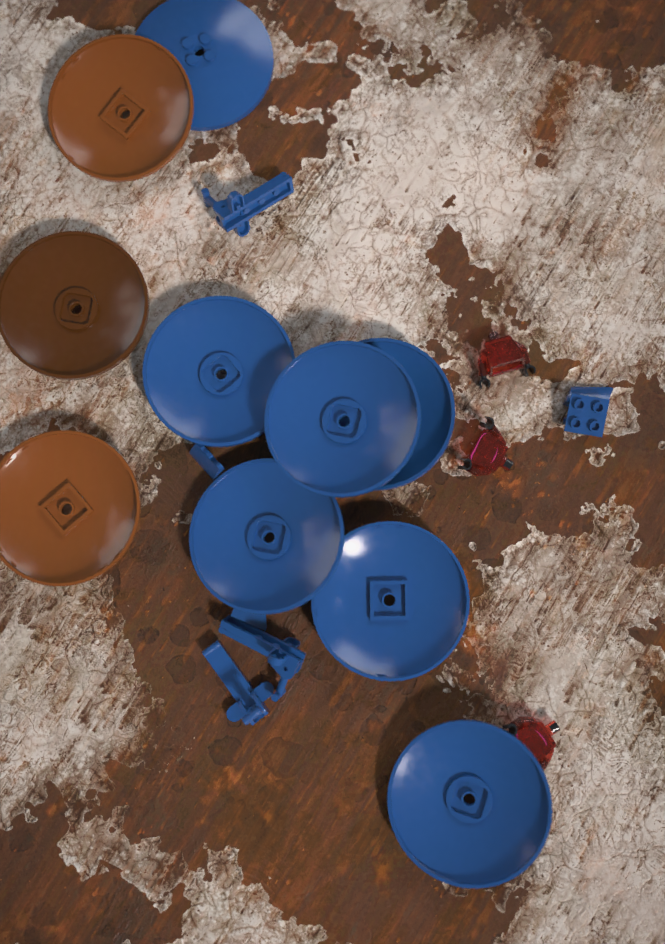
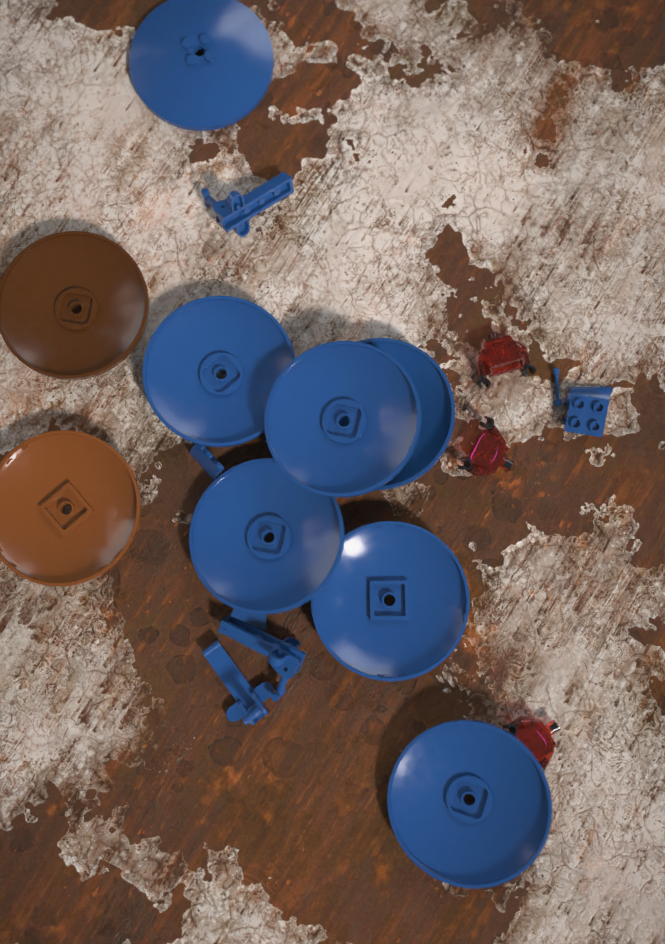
(101, 84): dark orange dish -> none
(557, 402): none -> blue hinge

